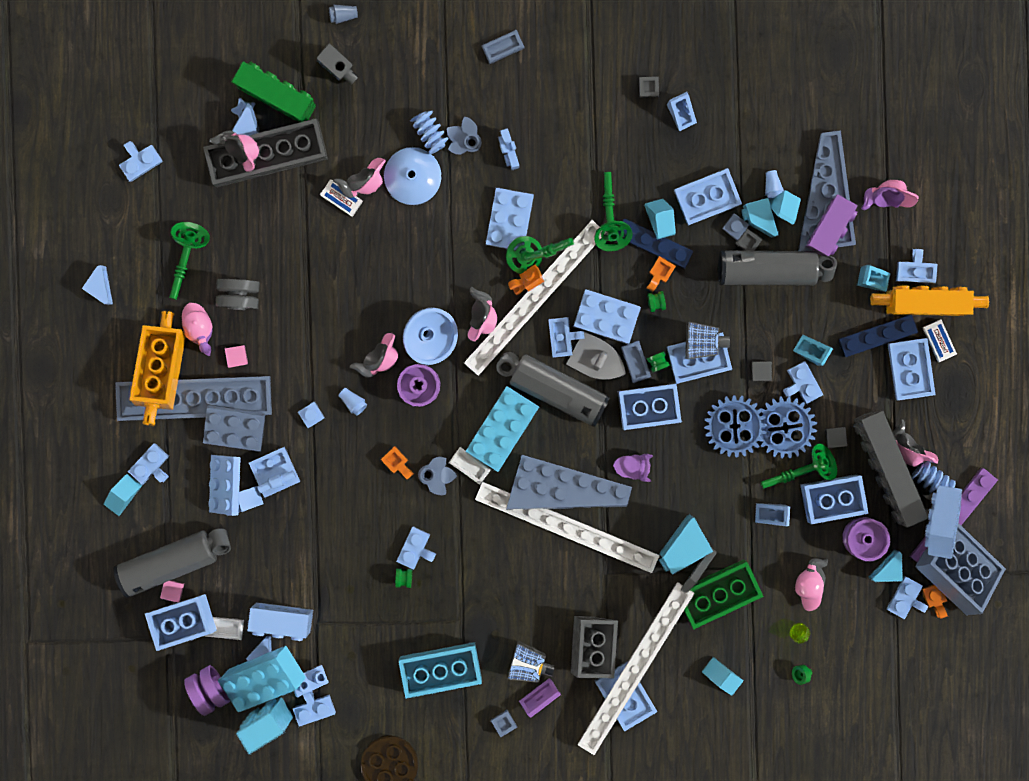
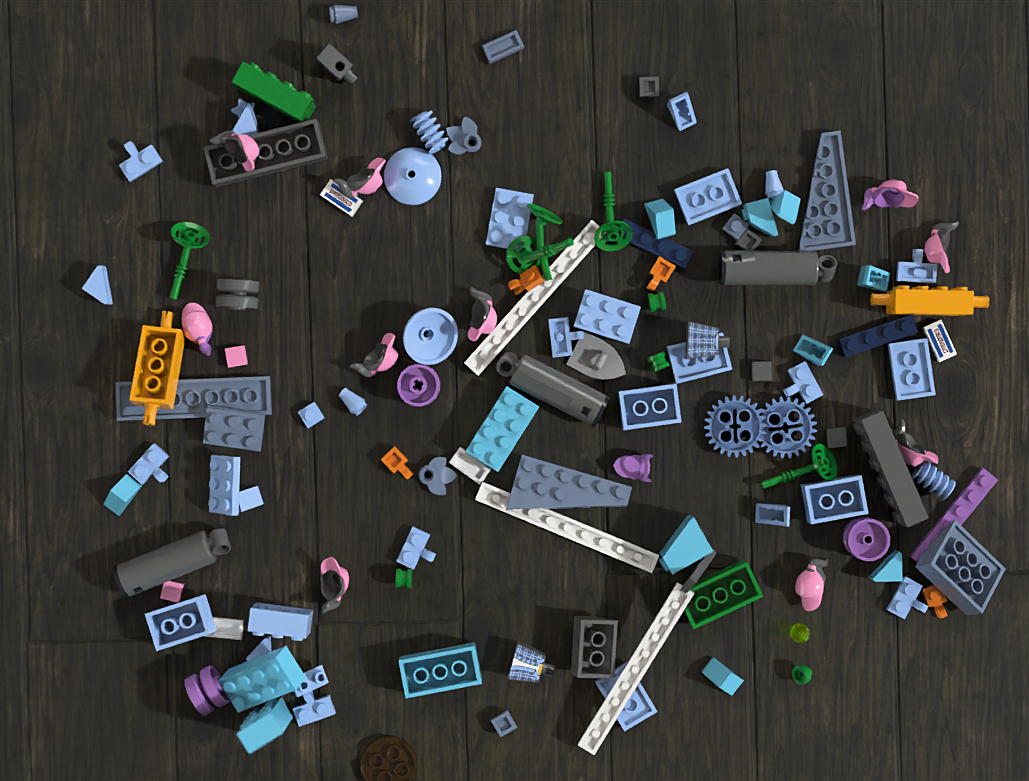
(274, 472): light blue plate -> none
(333, 583): none -> dark grey hair
(508, 146): light blue plate -> none
(539, 697): medium lavender plate -> none
(543, 217): none -> green dish
(635, 362): sand blue tile -> none
(832, 226): medium lavender brick -> none
(937, 244): none -> bright pink hair
(943, 521): light blue brick -> none

